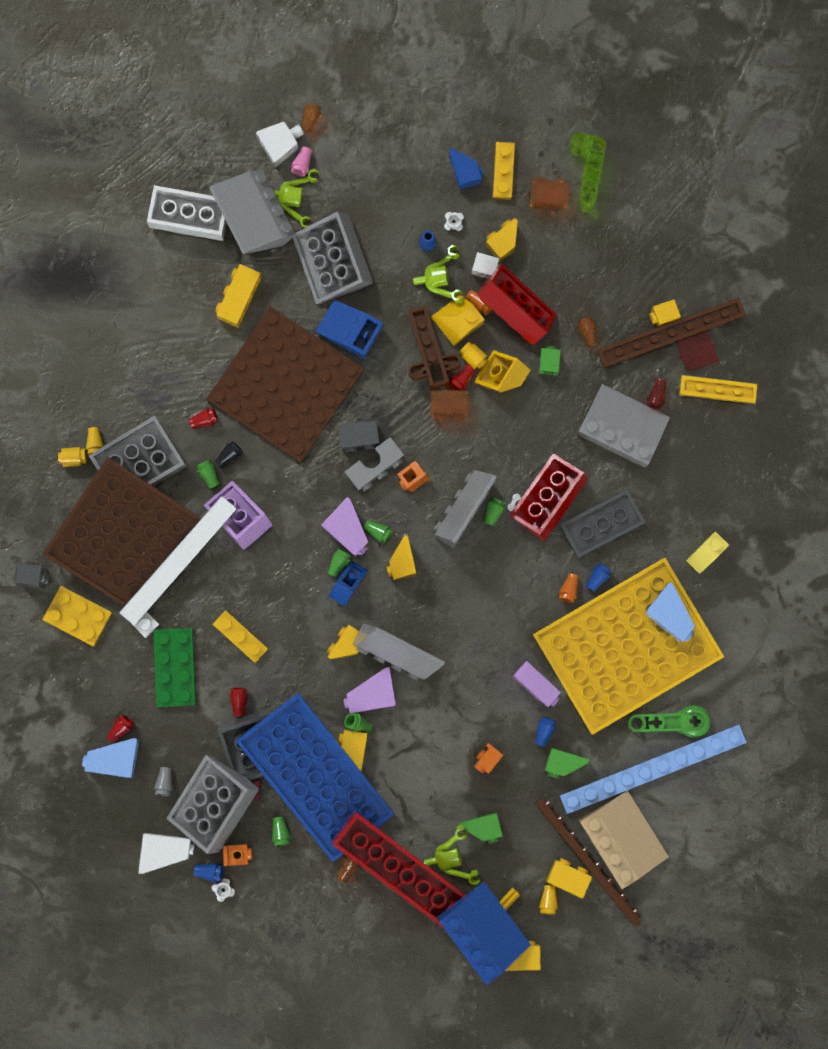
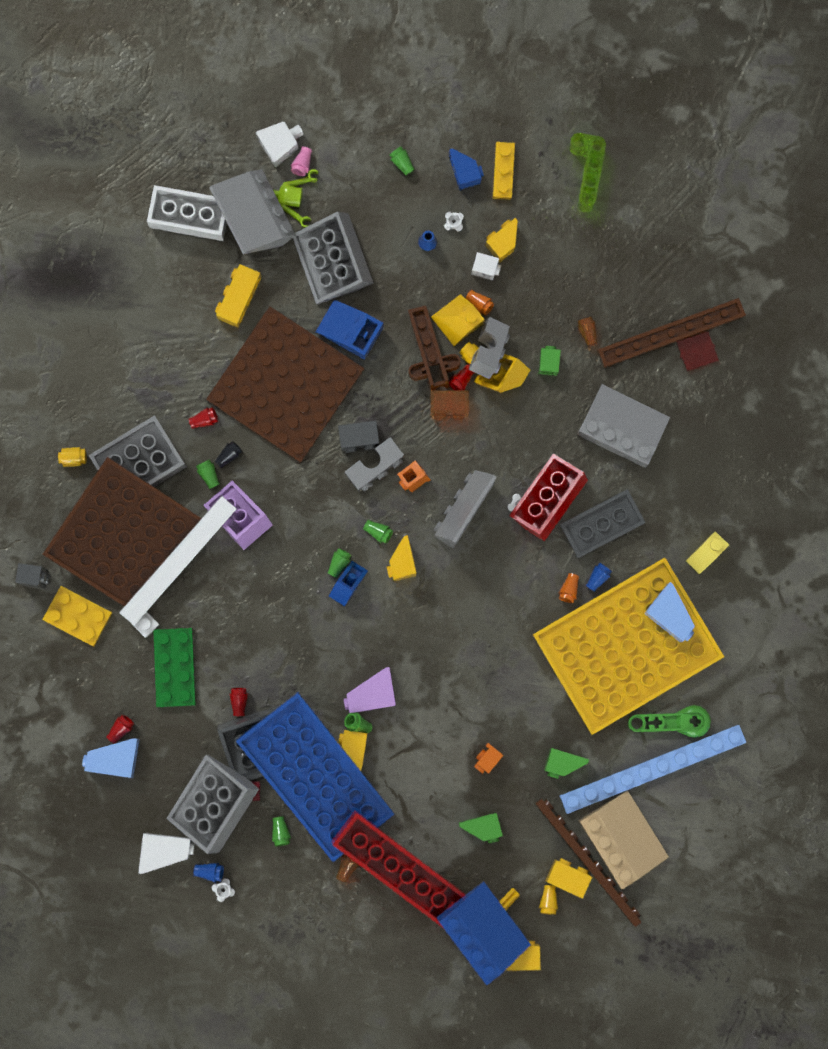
(94, 440): yellow cone -> none
(164, 782): light grey cone -> none
(228, 854): orange brick -> none
(240, 636): yellow plate -> none
(310, 116): clear orange cone -> none
(344, 646): yellow slope -> none
(346, 528): lavender slope -> none
(397, 652): light grey slope -> none
(402, 160): none -> bright green cone
(437, 275): lime piece -> none
(449, 857): lime piece -> none
(486, 360): none -> light grey arch
(493, 511): bright green cone -> none
(517, 305): red slope -> none
(537, 685): lavender slope -> none
(545, 729): blue cone -> none
(549, 193): clear orange brick -> none
(657, 394): clear red cone -> none
(664, 313): yellow brick -> none
(718, 389): yellow plate -> none

